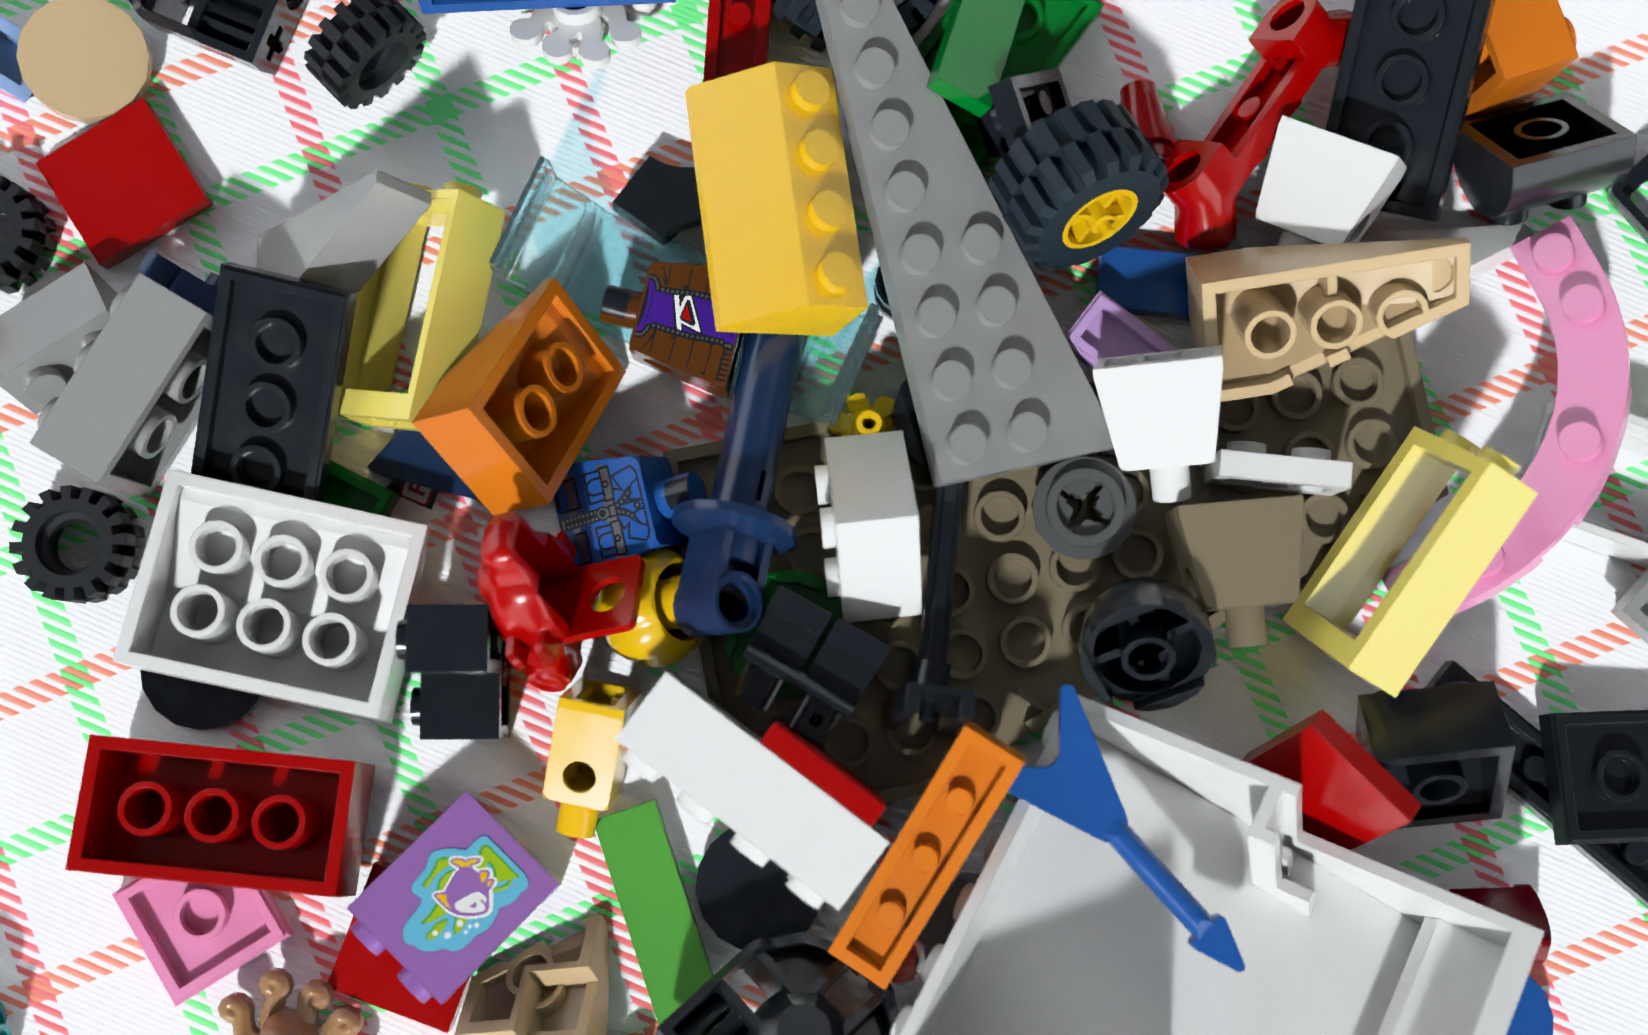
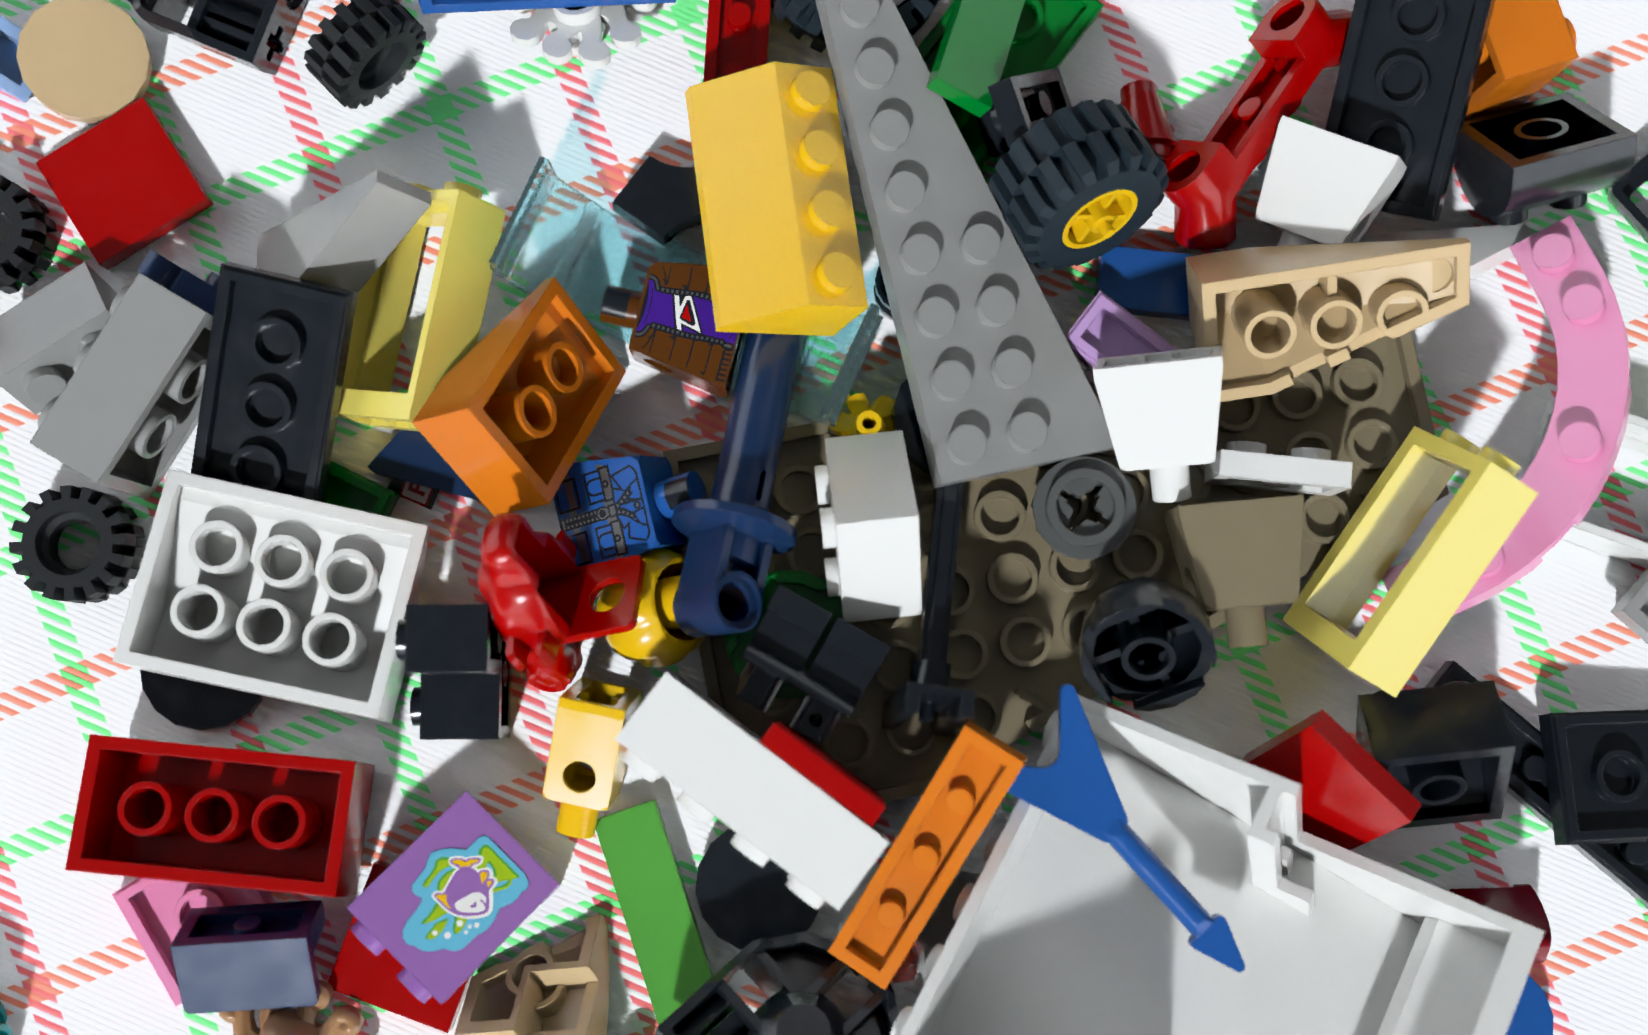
(248, 957): none -> panel

